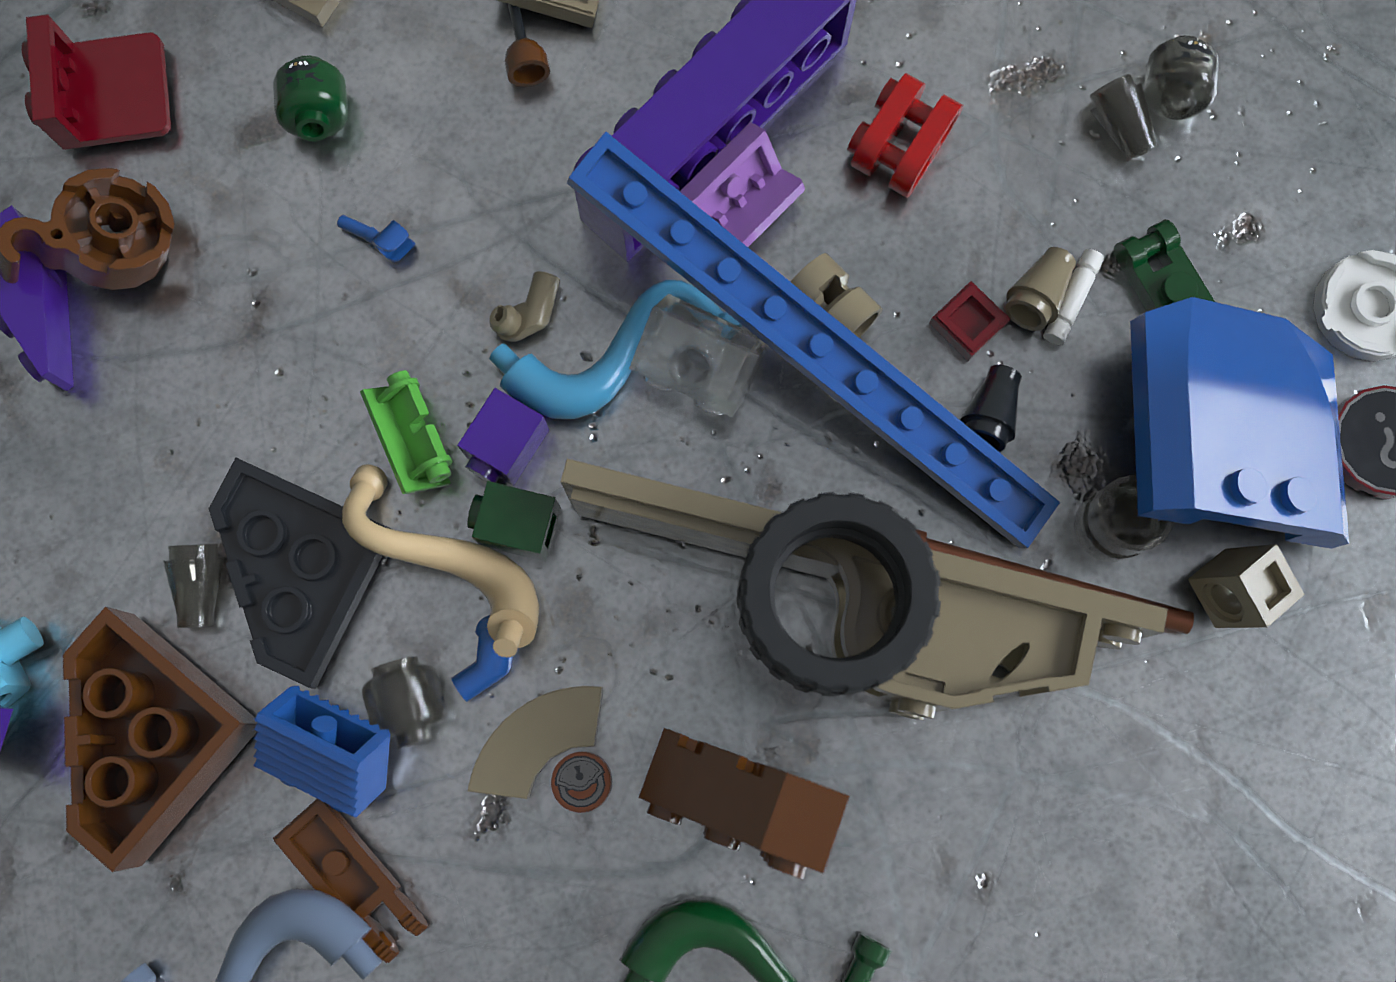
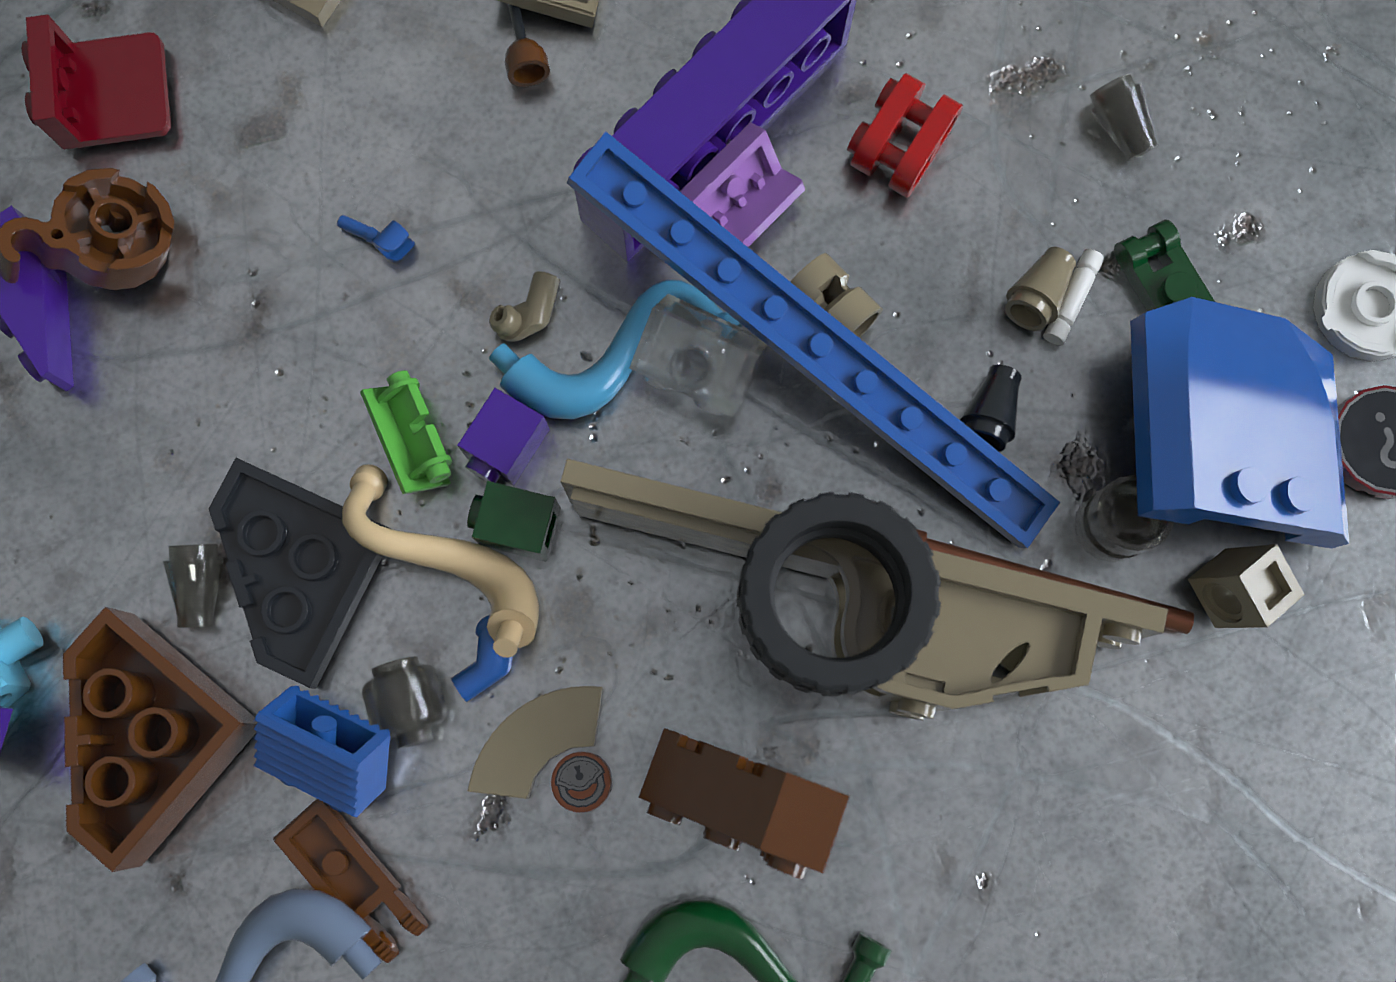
(310, 96): dark green head -> none
(969, 321): dark red tile -> none
(1181, 76): clear smoke head -> none

